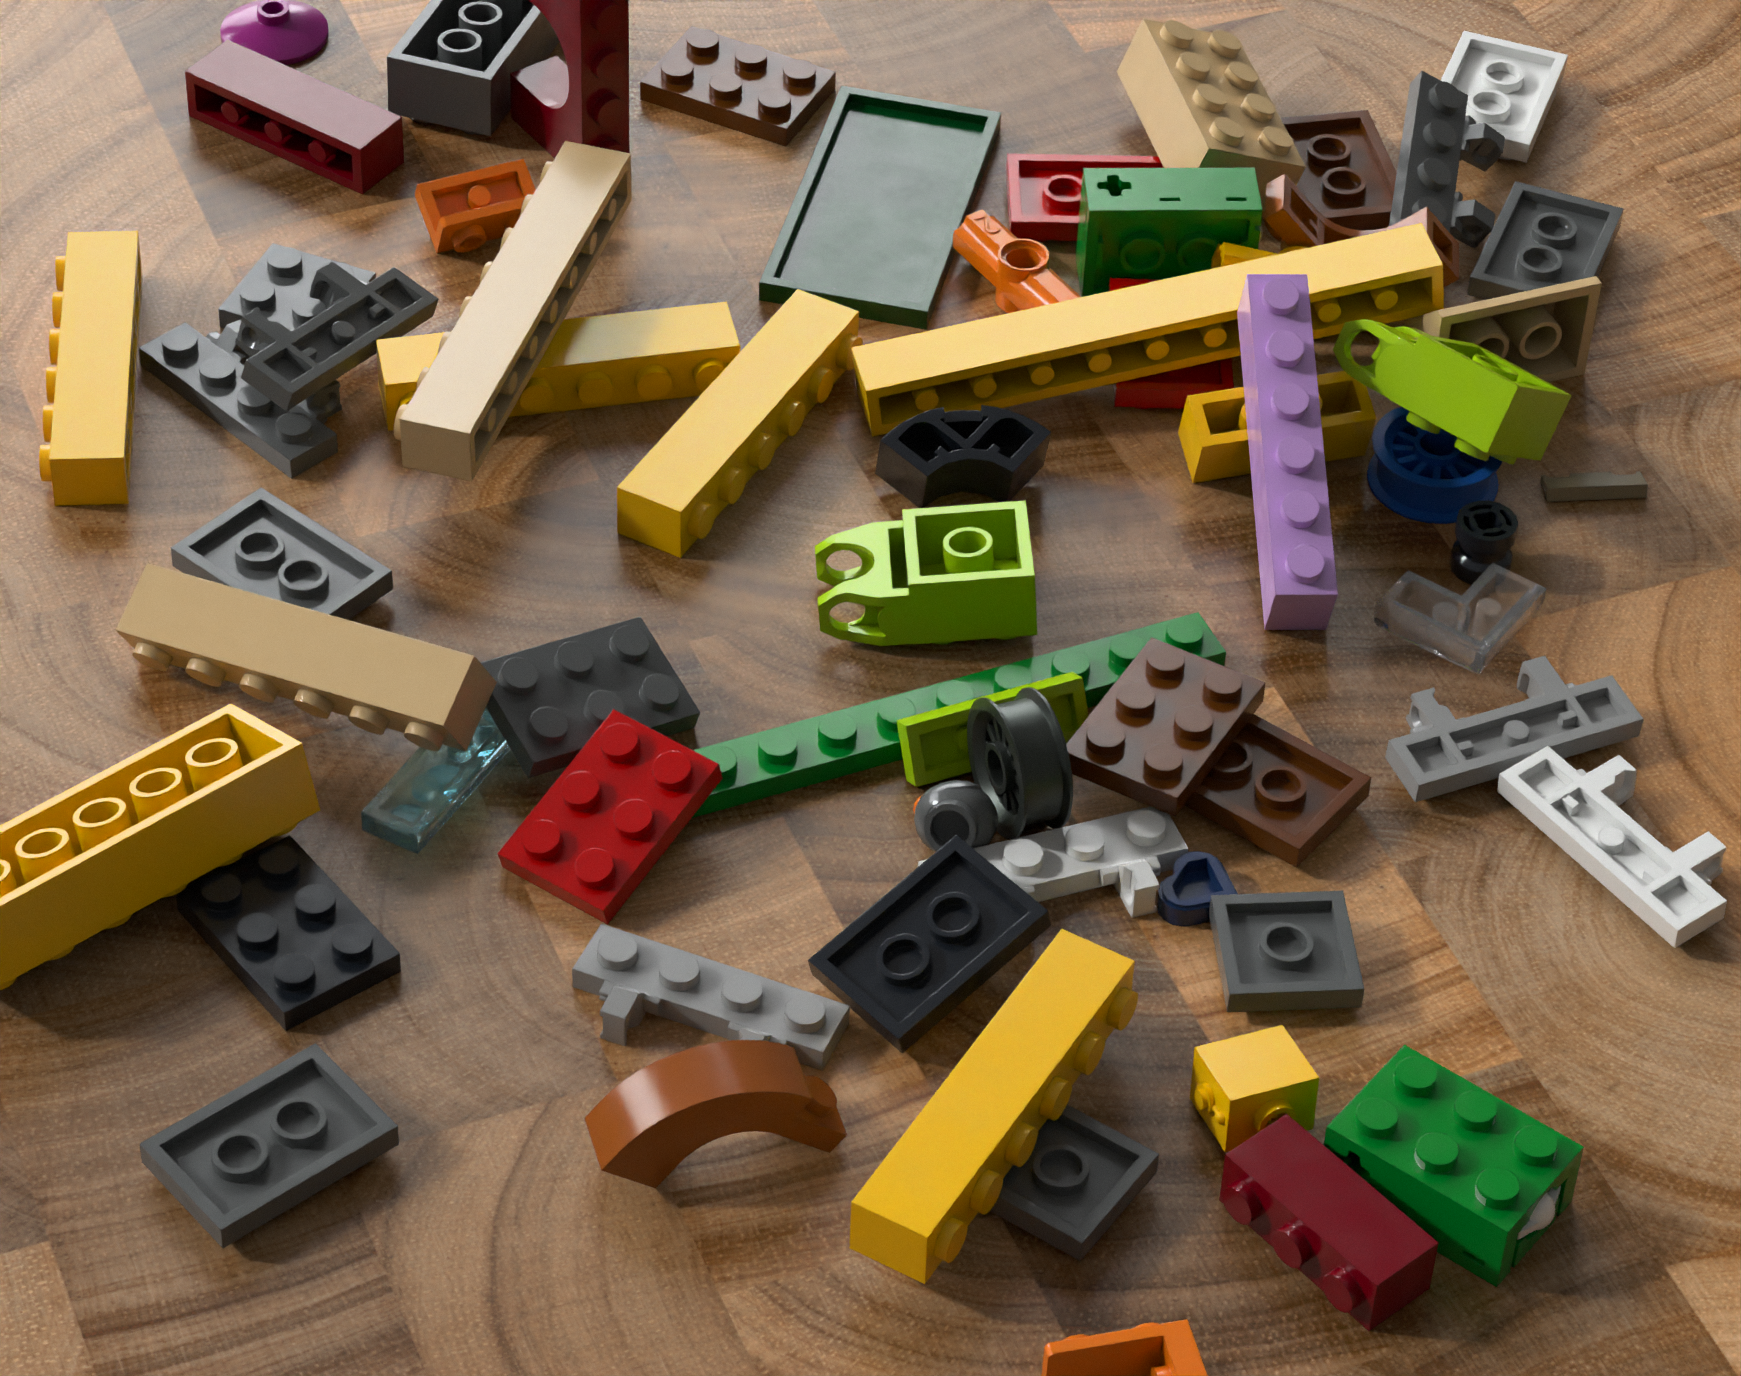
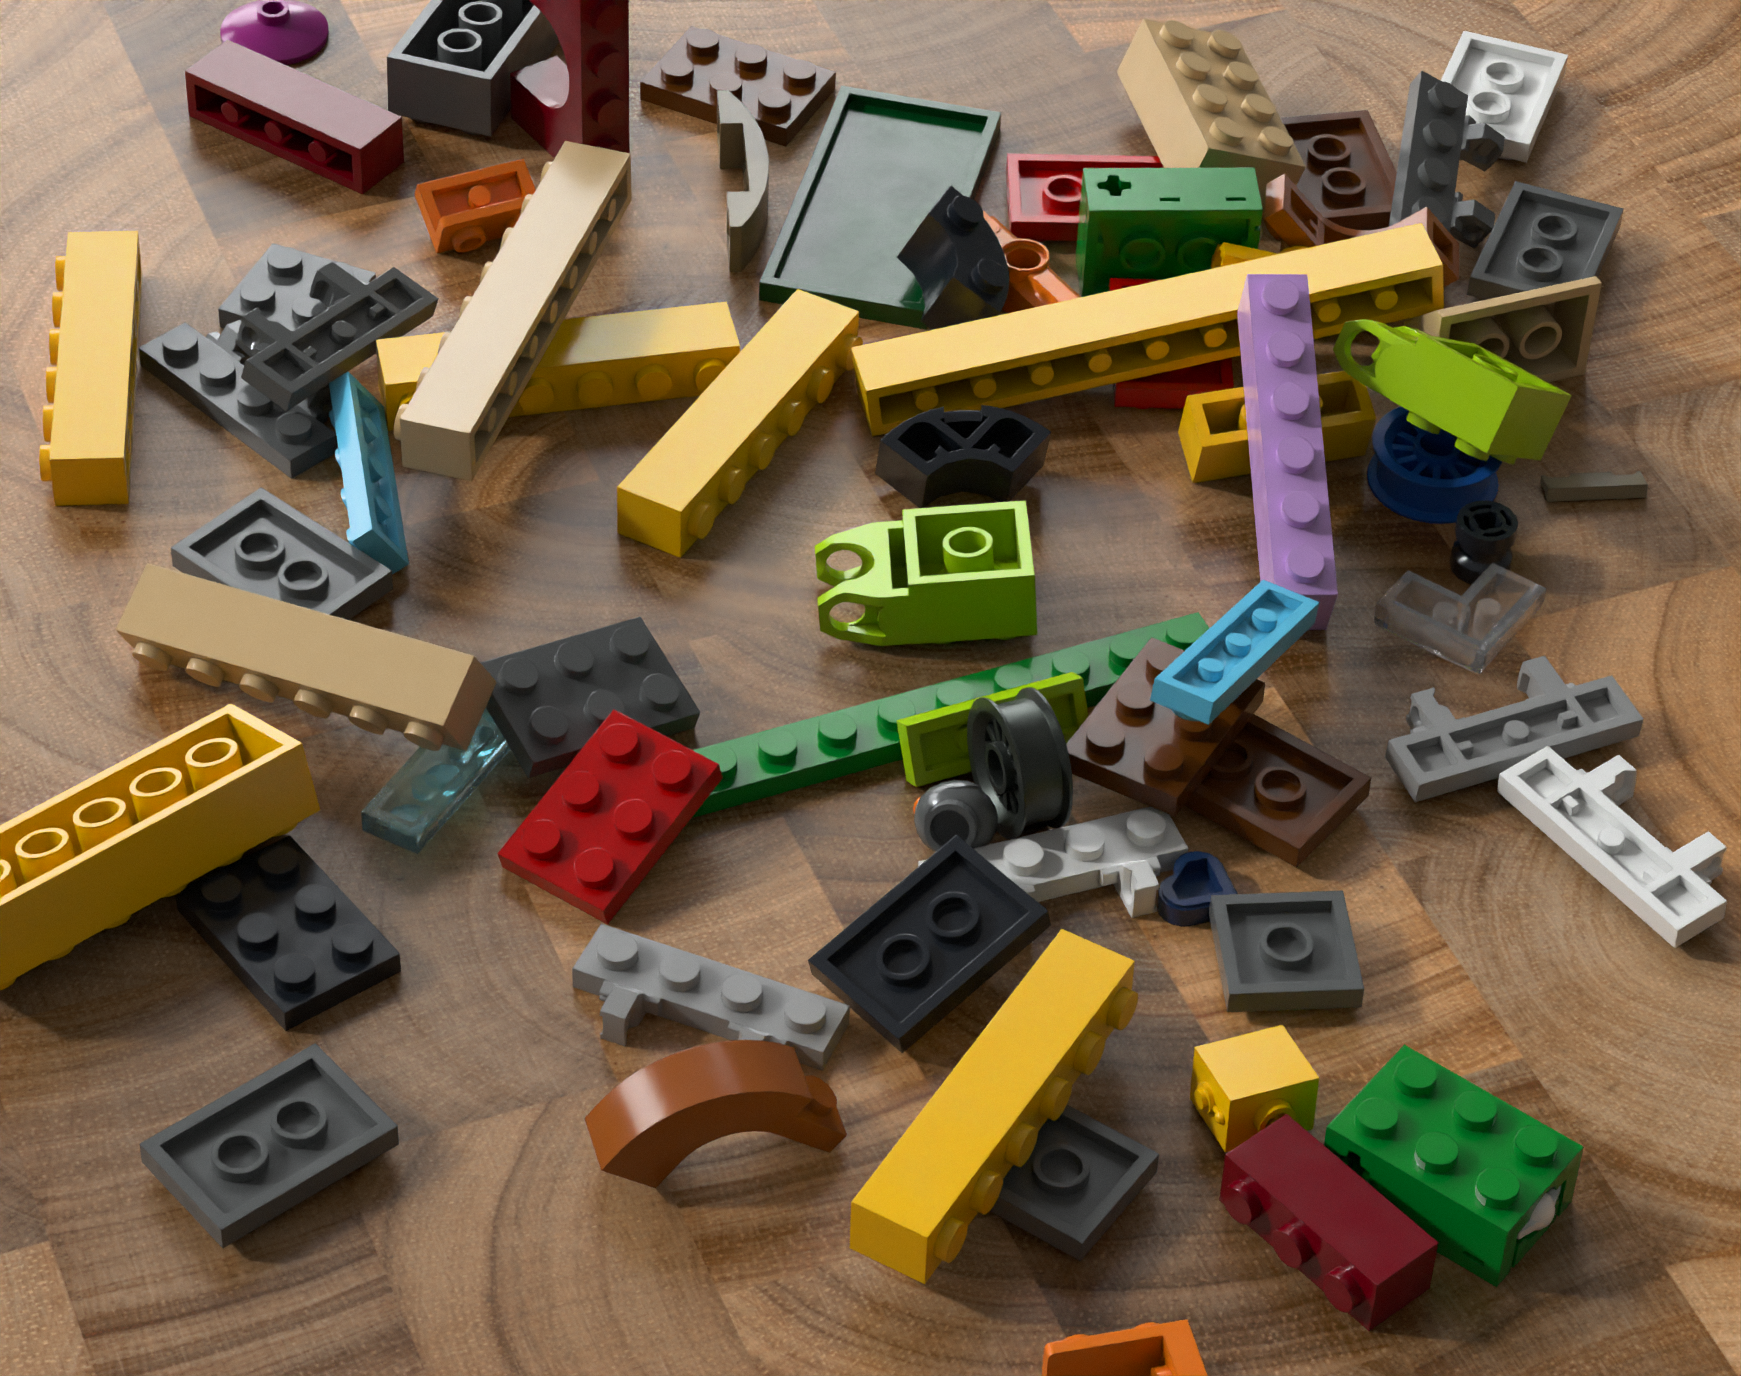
(367, 473): none -> medium azure plate
(744, 147): none -> dark tan slope
(957, 263): none -> black brick
(1234, 652): none -> medium azure plate

